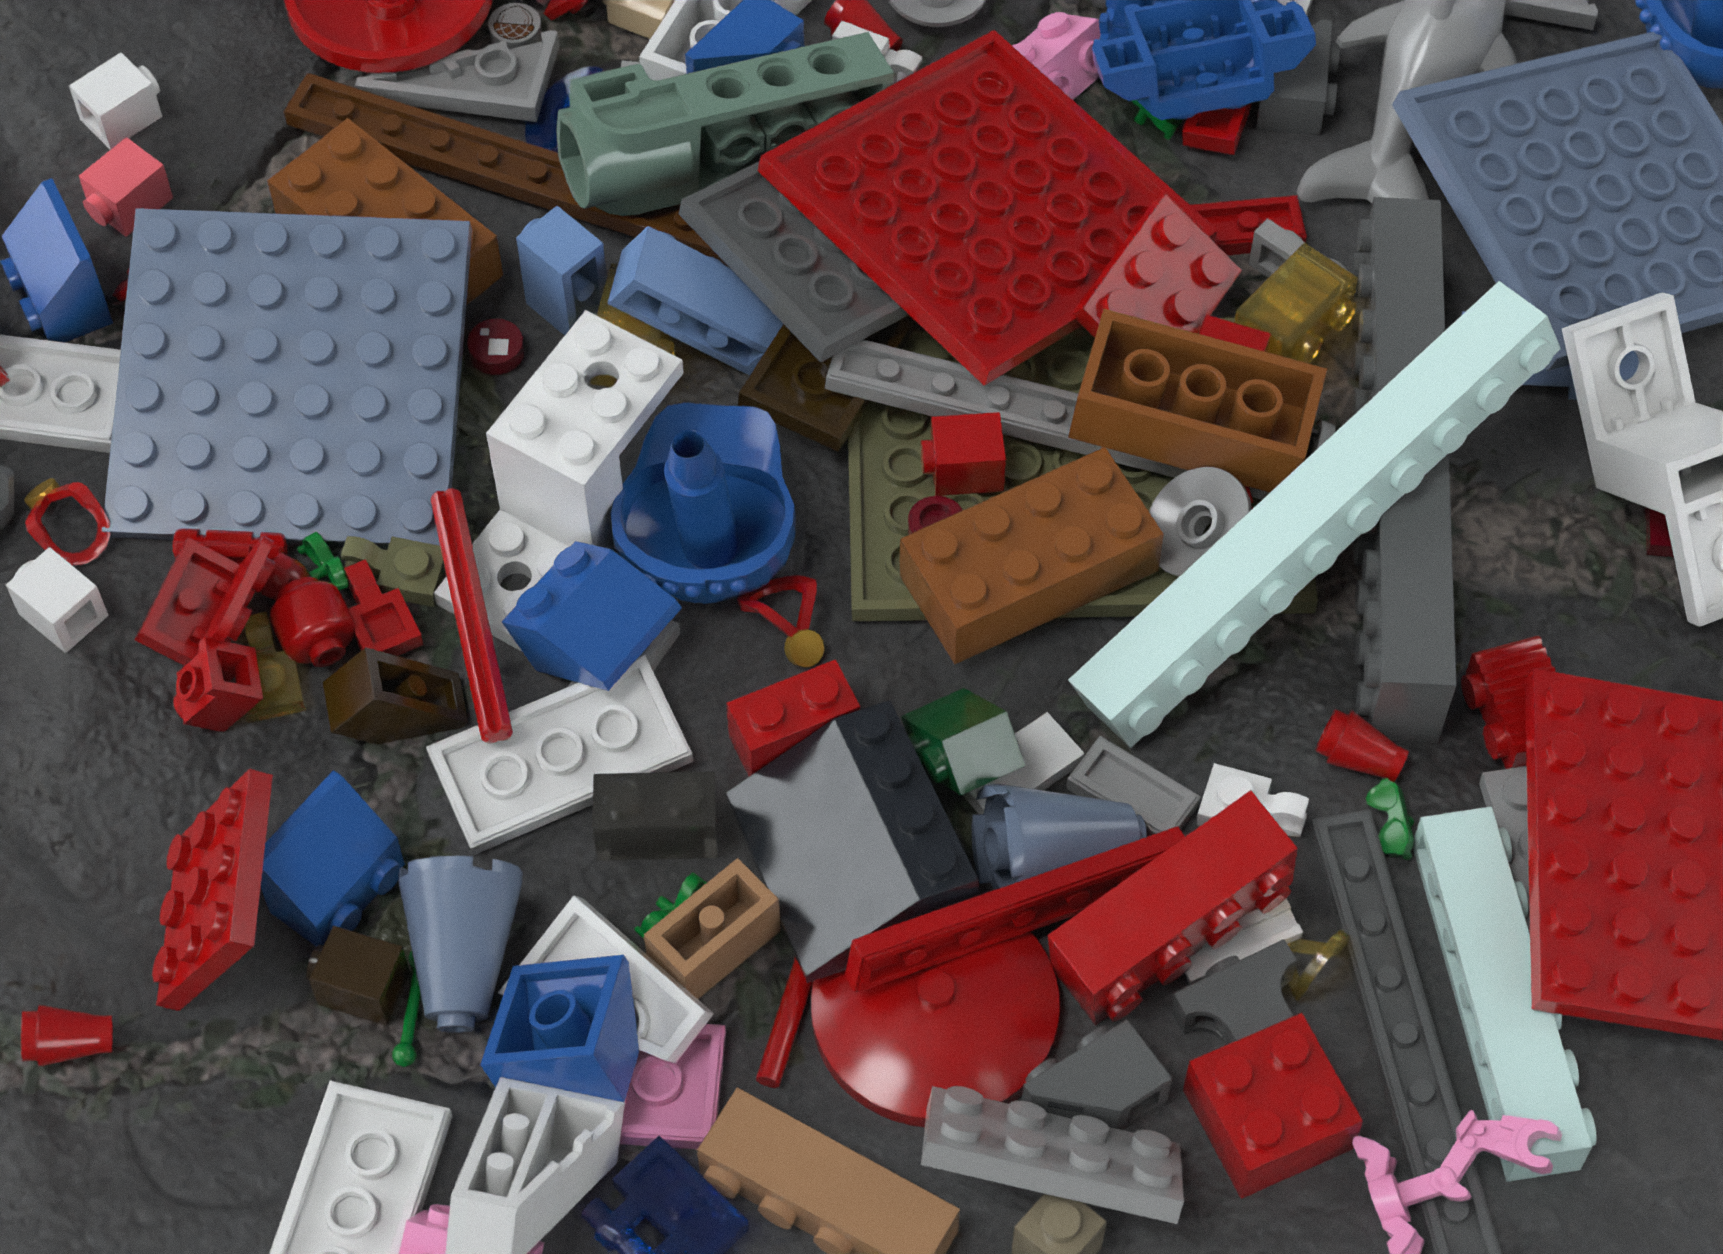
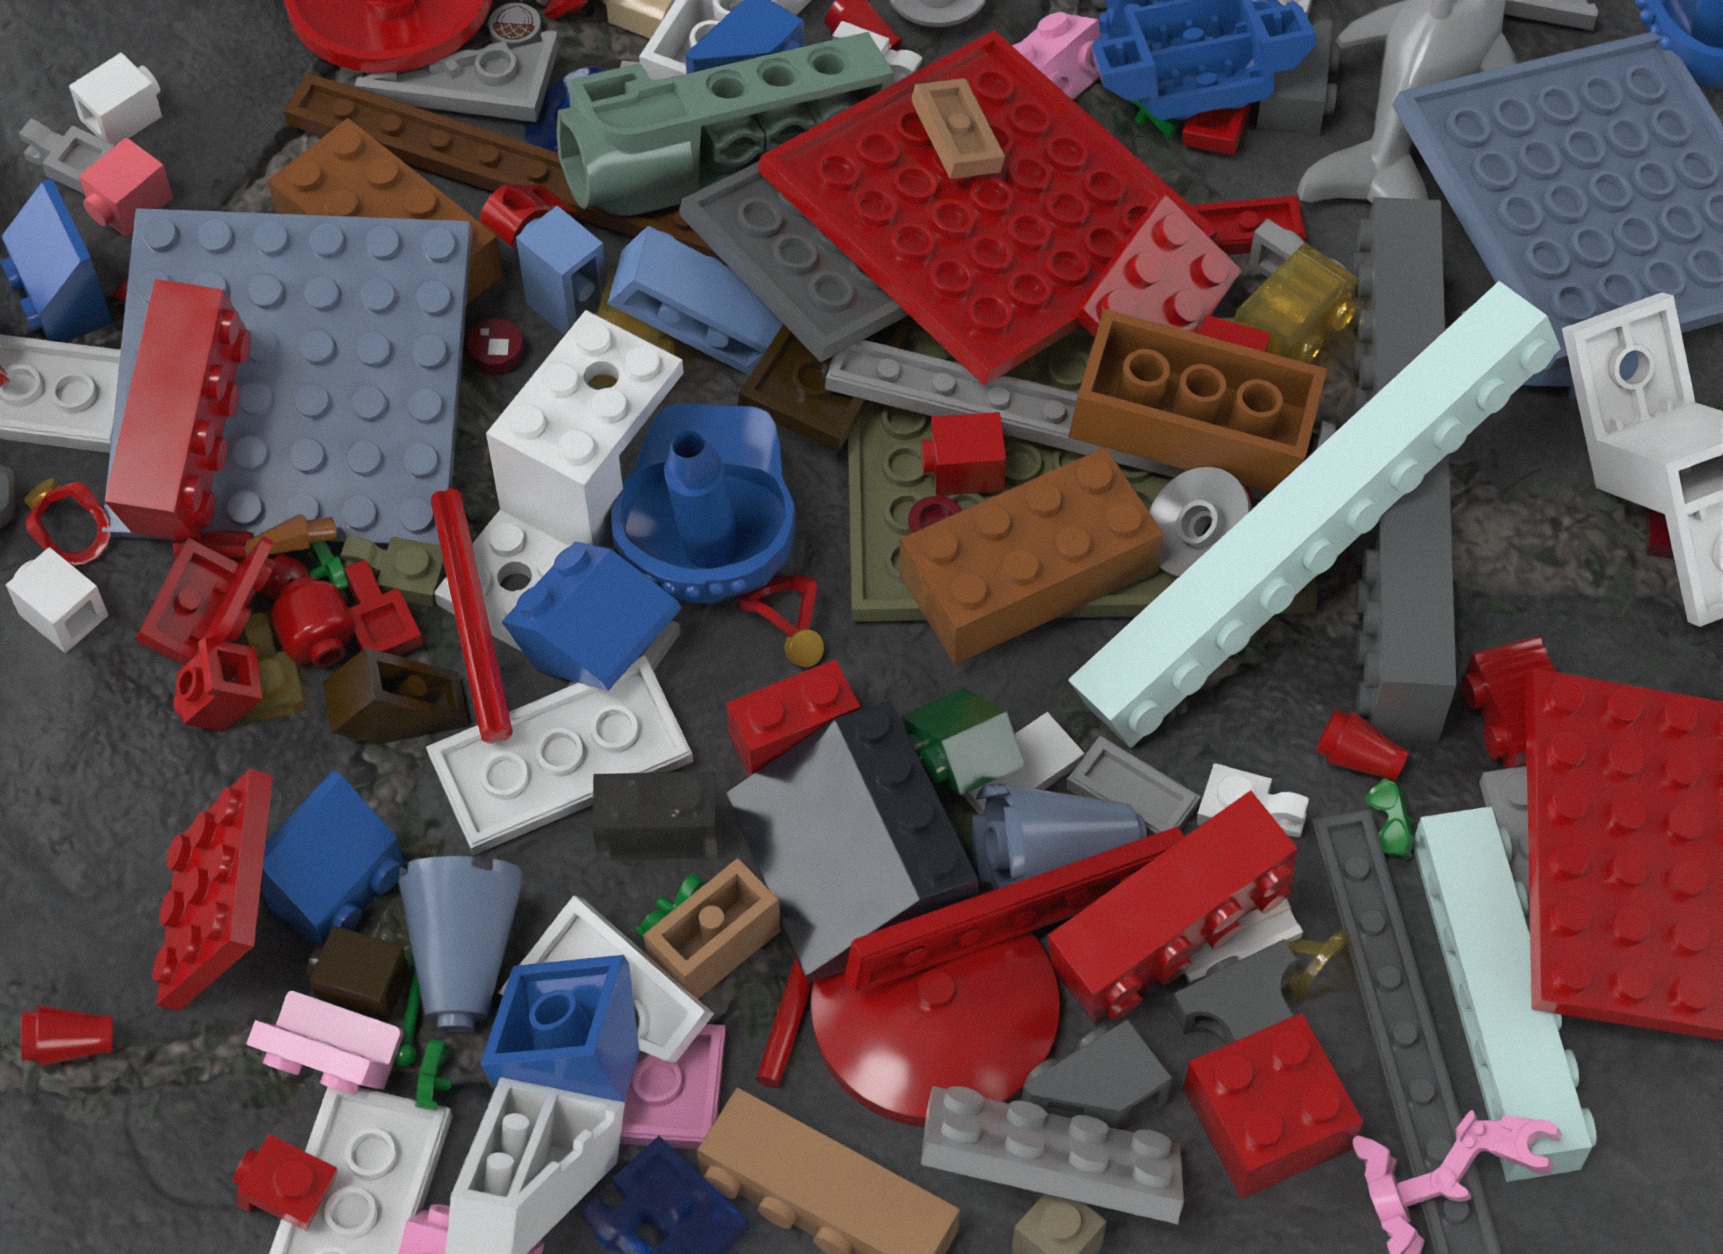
(64, 155): none -> light grey plate
(178, 412): none -> red brick
(283, 1181): none -> red bracket
(296, 534): none -> dark orange bar
(331, 1039): none -> bright pink bracket
(428, 1080): none -> green piece
(515, 206): none -> red leg
(957, 128): none -> medium nougat plate

